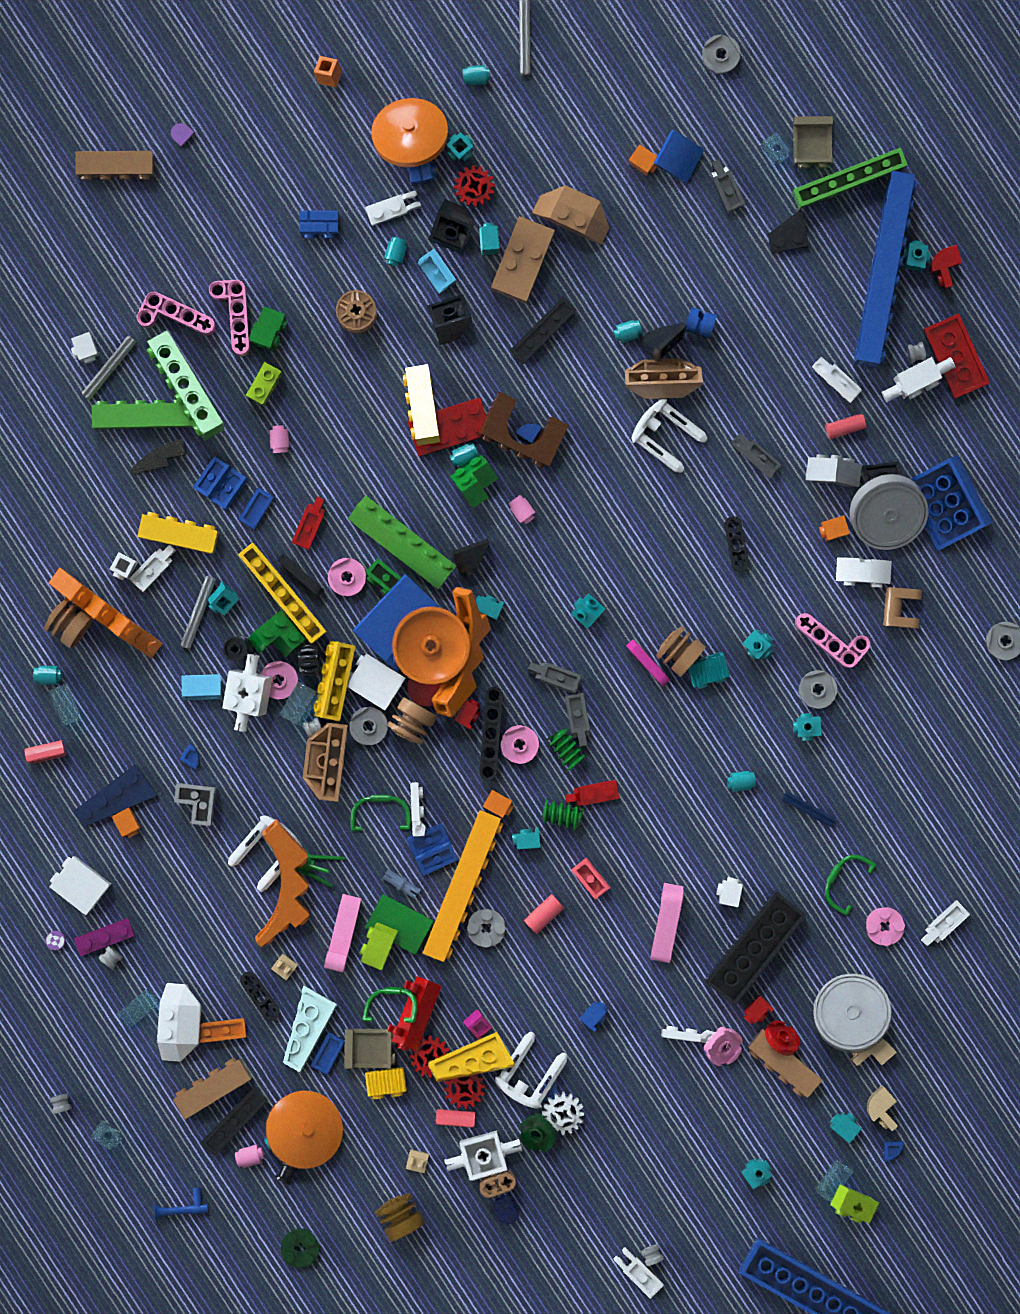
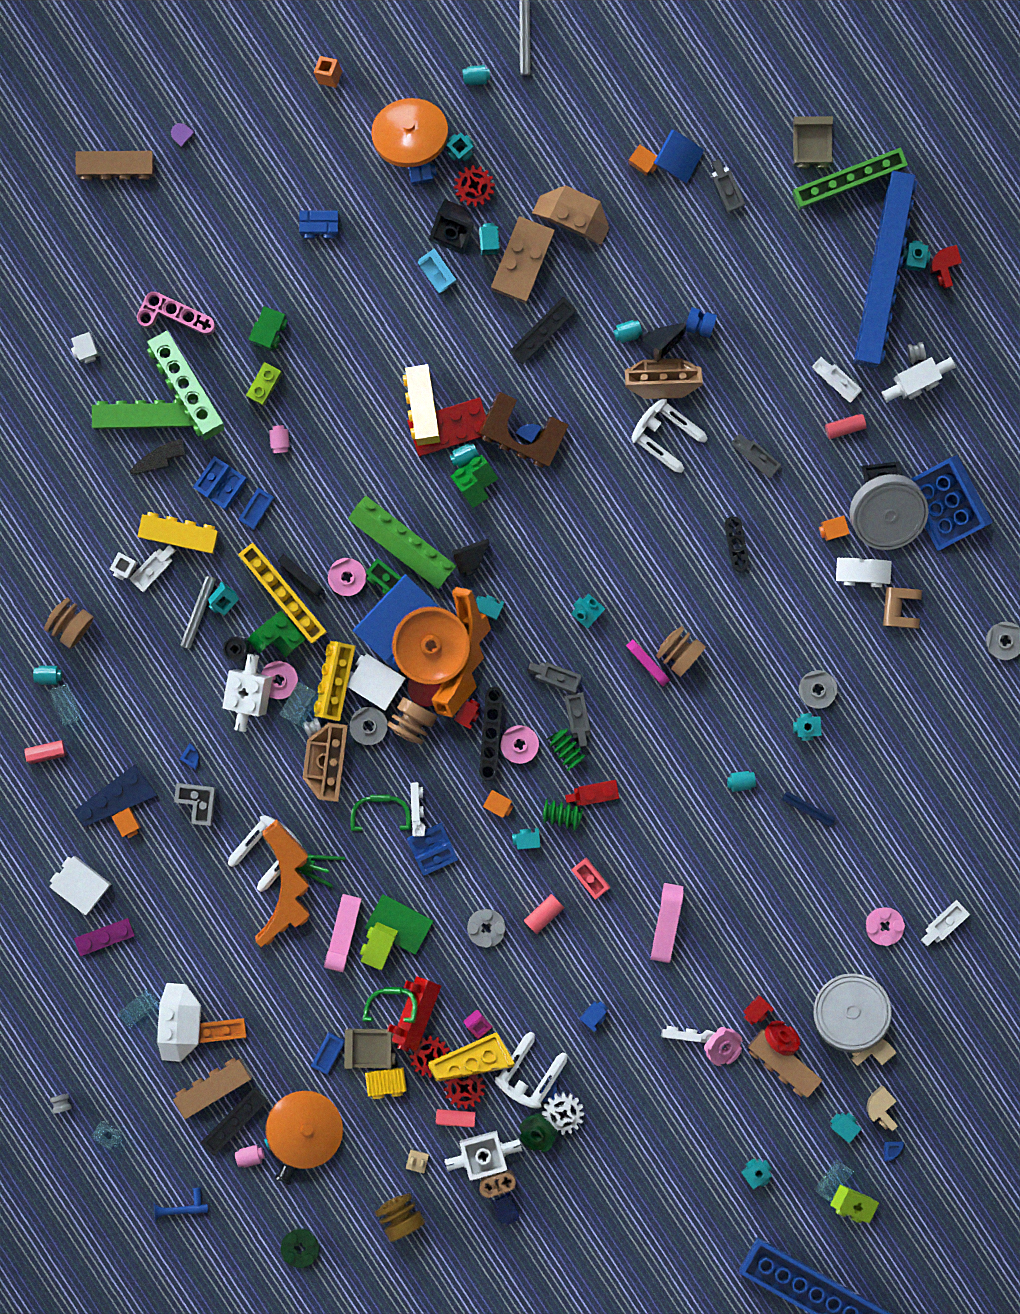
(55, 940): medium lavender tile -> none
(105, 613): orange arch -> none
(109, 367): light grey axle -> none
(110, 957): light grey wheel -> none
(201, 687): medium azure hinge -> none
(235, 318): bright pink beam -> none
(252, 995): black beam -> none
(284, 966): tan tile -> none
(309, 524): red hinge -> none
(309, 660): black gear -> none
(311, 1019): light aqua wing -> none
(356, 323): medium nougat wheel -> none
(391, 208): white hinge -> none
(395, 251): teal brick -> none
(401, 883): sand blue pin -> none
(450, 318): black slope -> none
(461, 886): light orange brick -> none
(522, 509): bright pink brick -> none
(640, 1274): white hinge -> none
(652, 1254): light grey wheel -> none
(708, 670): teal brick -> none
(721, 43): light grey plate -> none
(729, 892): white brick -> none
(753, 643): teal brick -> none
(754, 947): black brick -> none
(768, 144): clear light blue brick -> none
(789, 235): black wing -> none
(829, 637): bright pink beam -> none
(833, 470): light grey brick -> none
(833, 875): green piece -> none
(952, 340): red plate -> none

